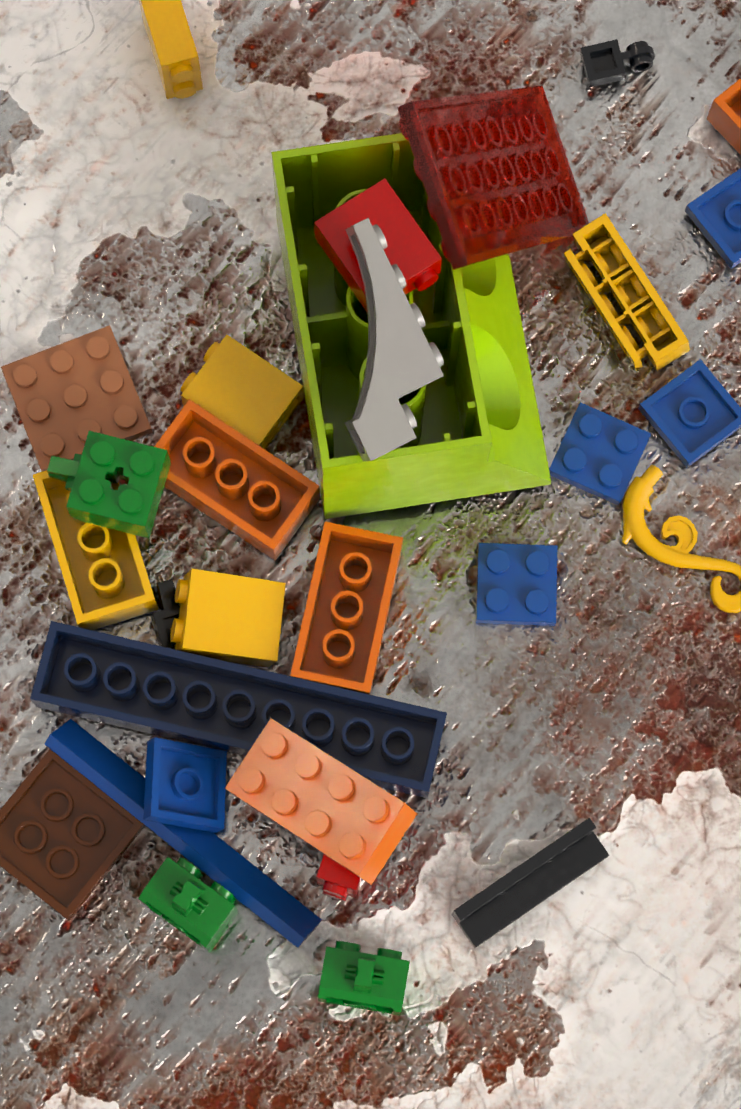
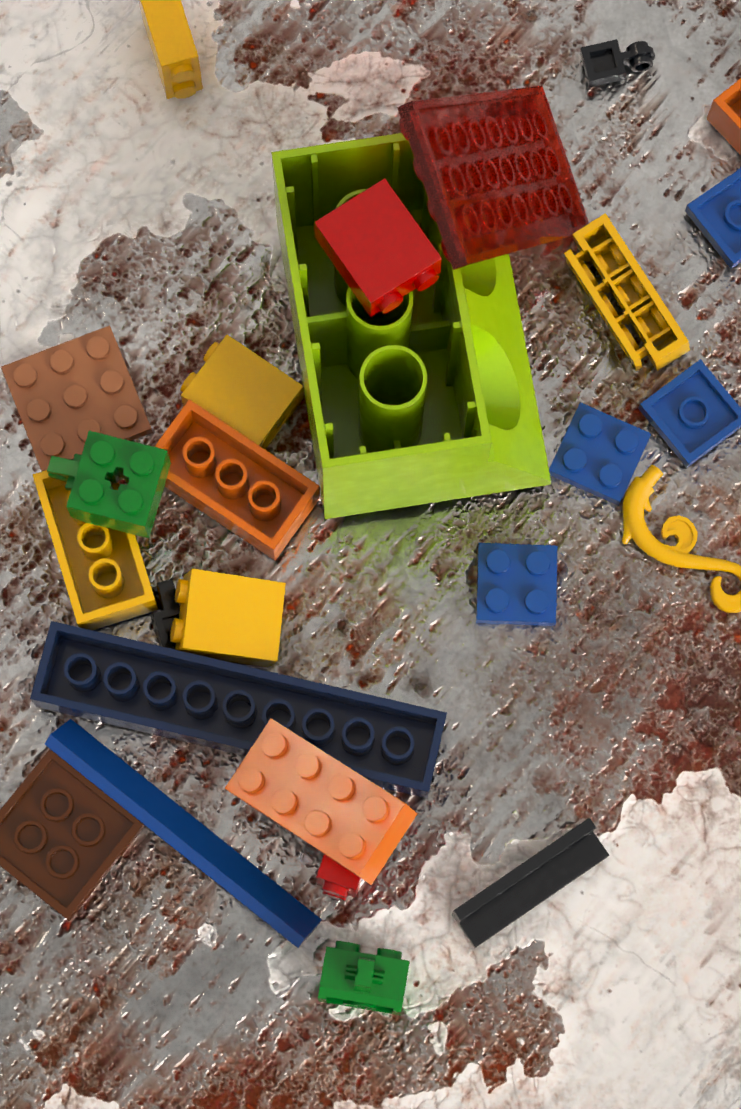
(185, 785): blue plate -> none
(190, 904): green hinge -> none
(347, 607): orange brick -> none
(397, 350): light grey arch -> none

